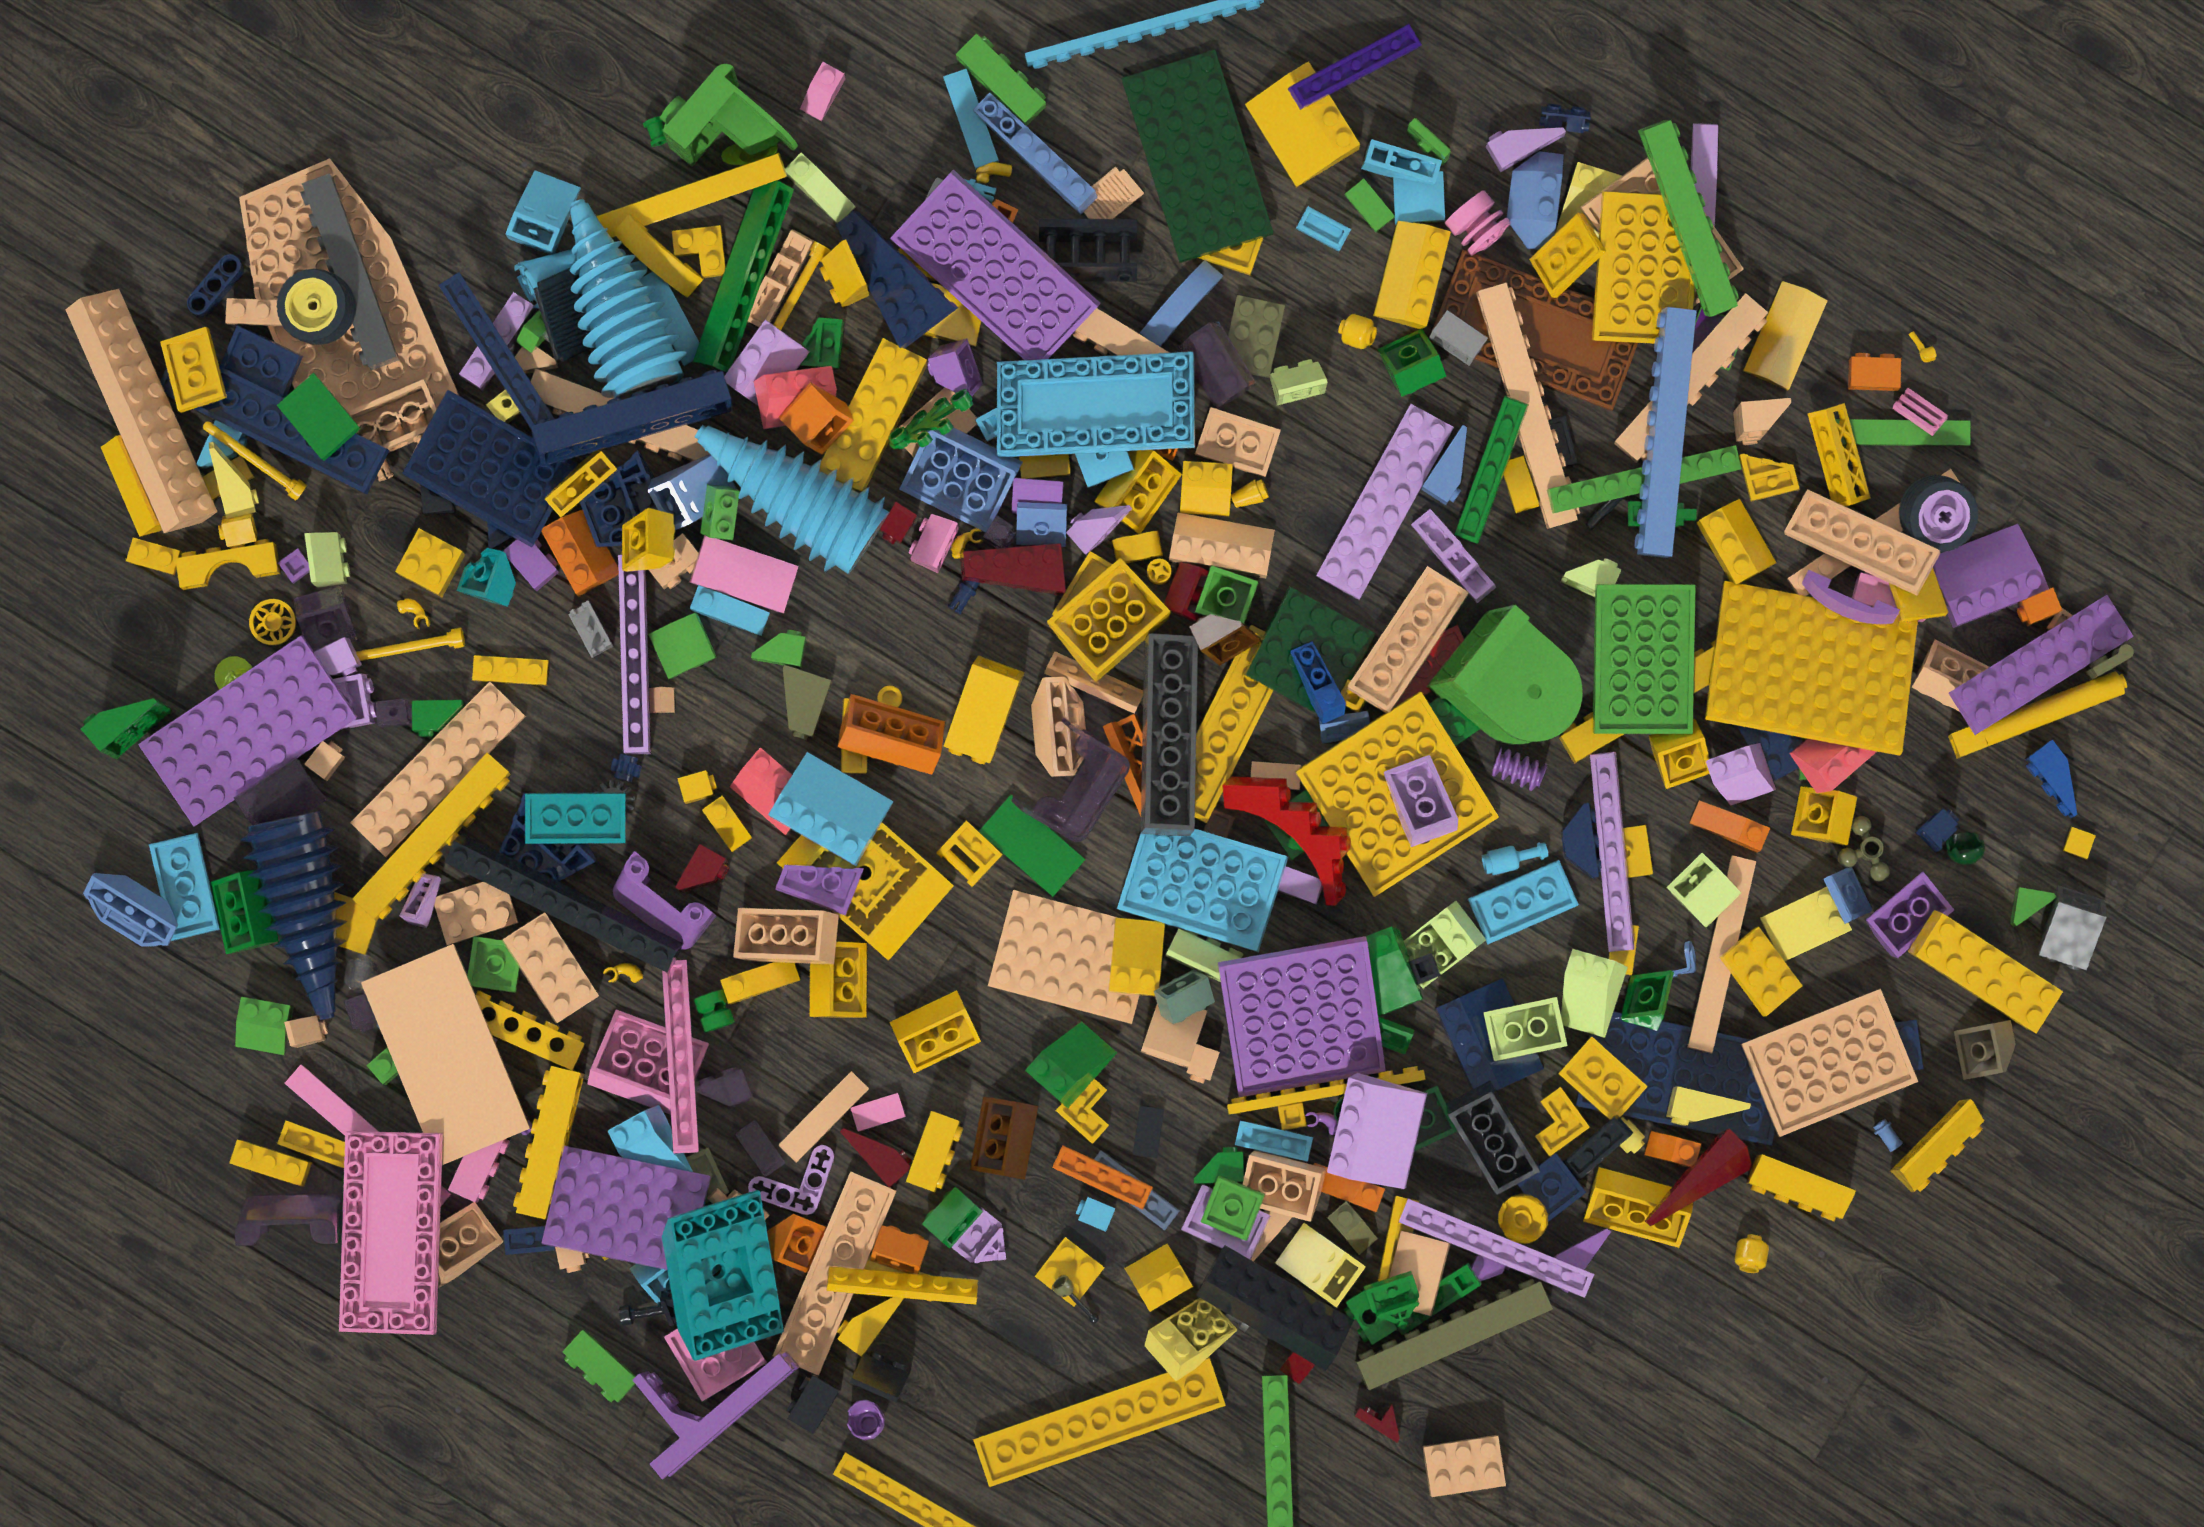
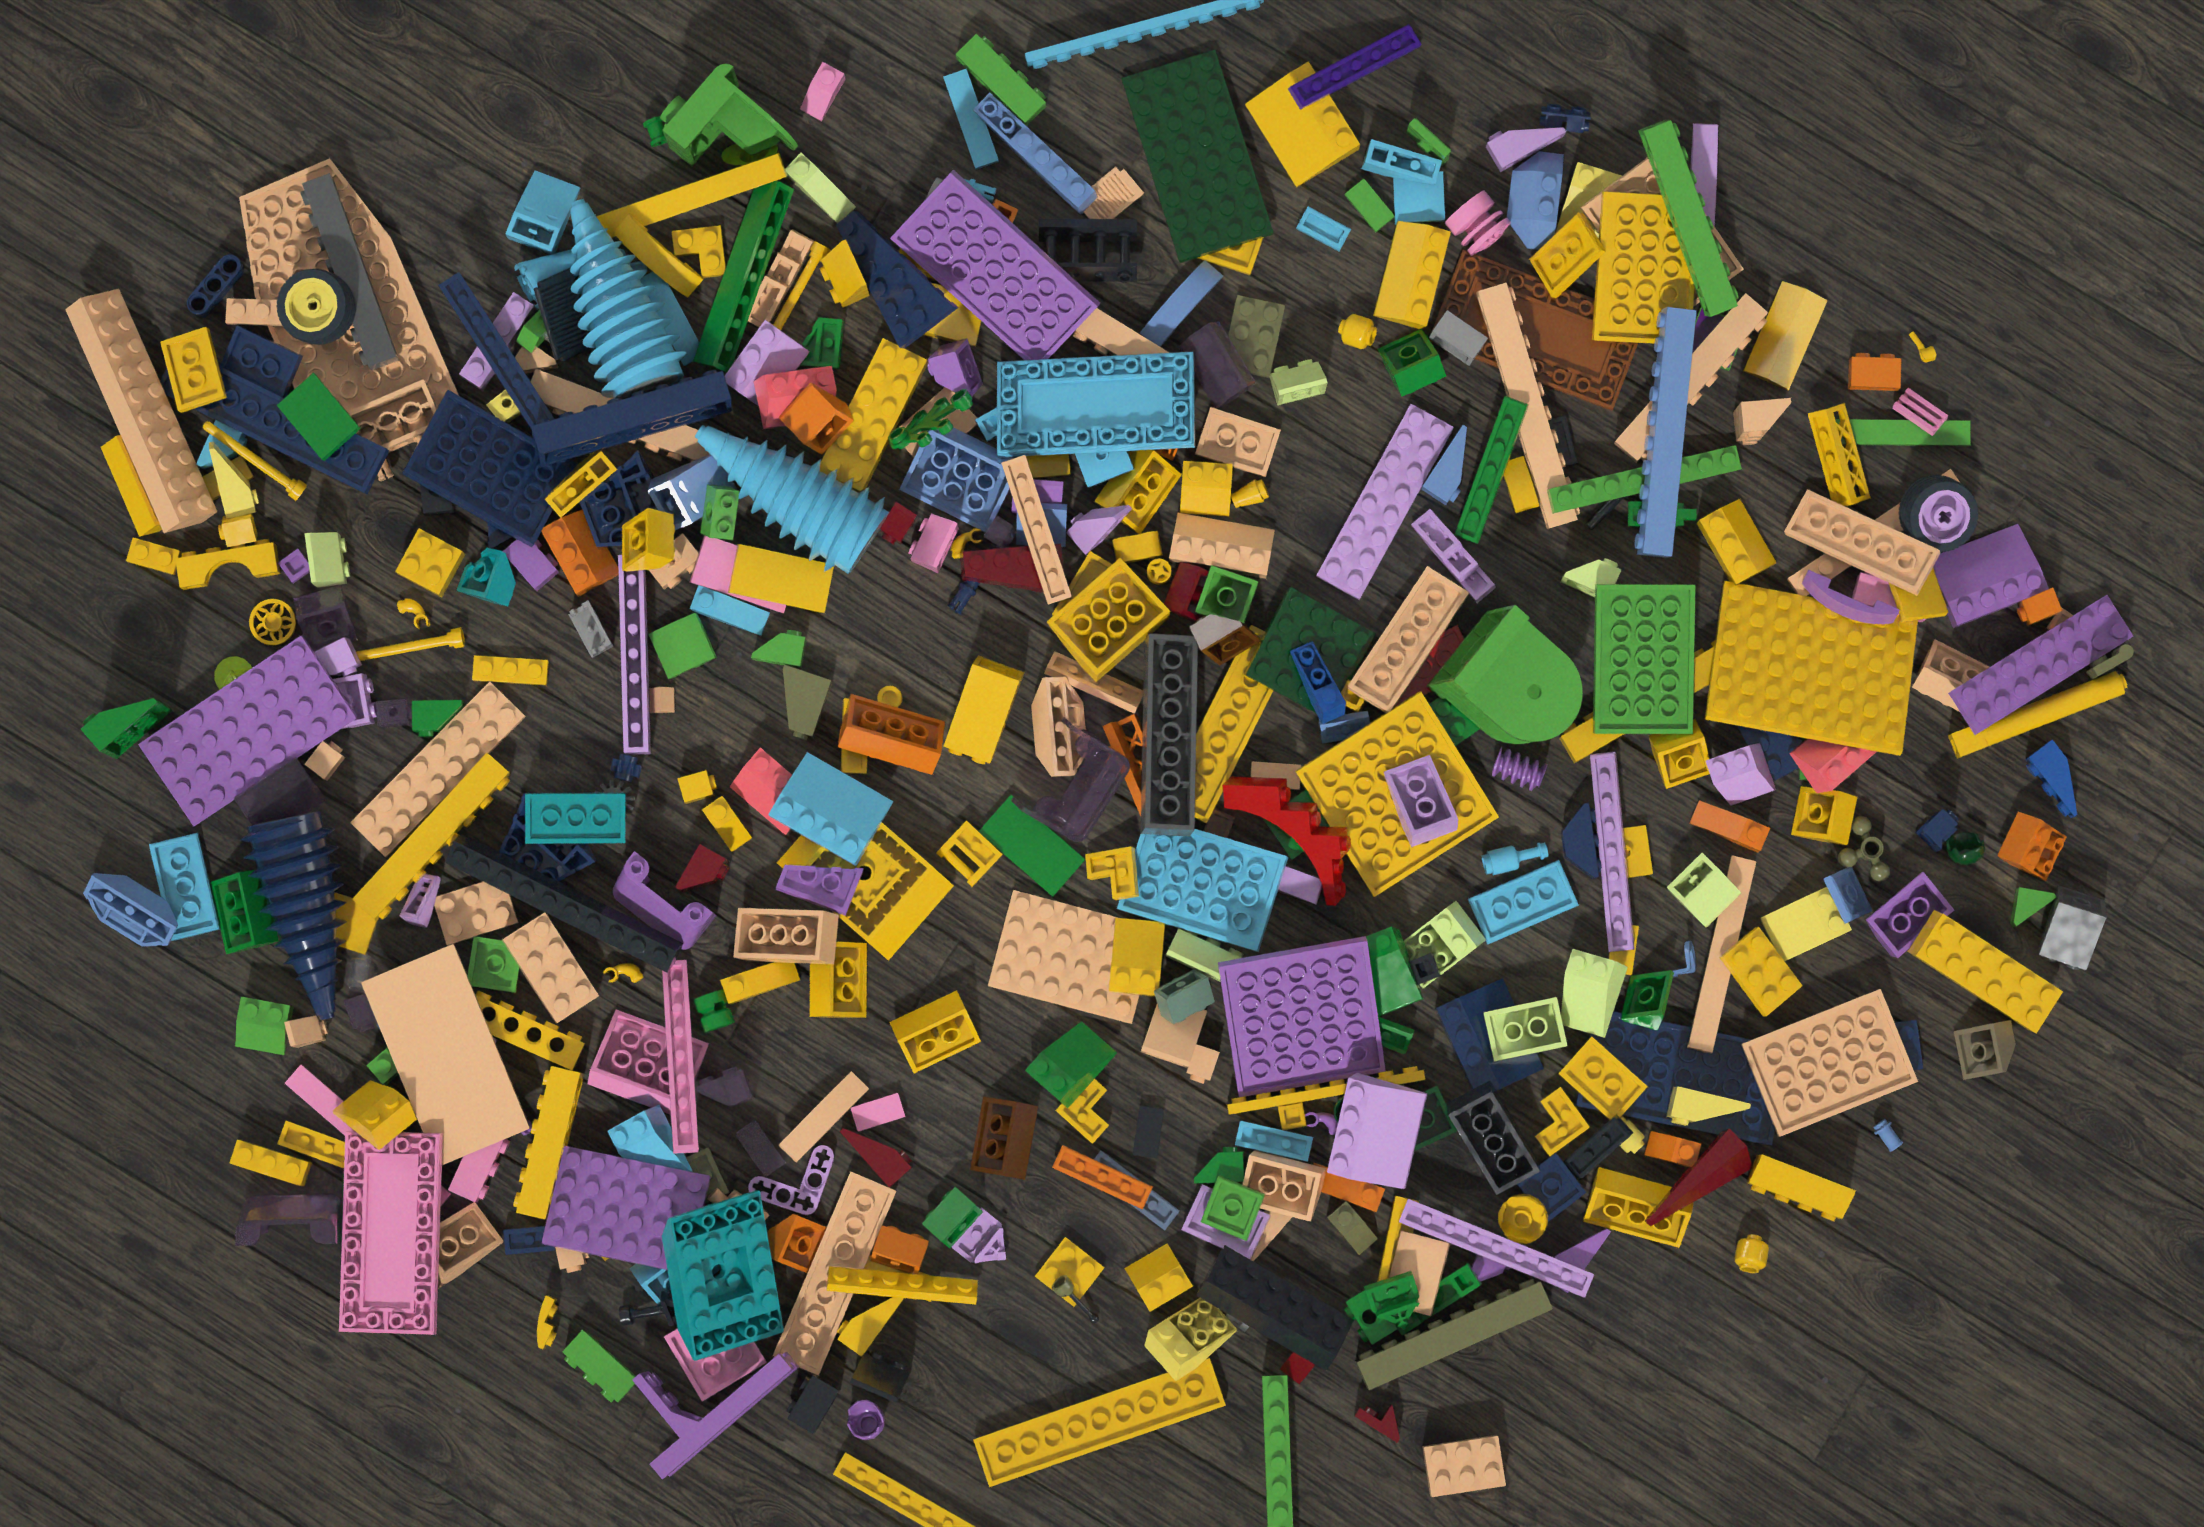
(376, 1113): none -> yellow slope
(545, 1330): none -> yellow slope
(780, 578): none -> yellow tile
(934, 1152): yellow brick -> none
(992, 169): yellow arm -> none
(1036, 529): none -> light nougat plate
(1095, 1213): medium azure brick -> none
(1120, 866): none -> yellow plate
(1320, 1265): light yellow slope -> none
(1767, 478): yellow wing -> none
(1938, 1144): yellow slope -> none
(2032, 846): none -> orange slope
(2079, 843): yellow tile -> none

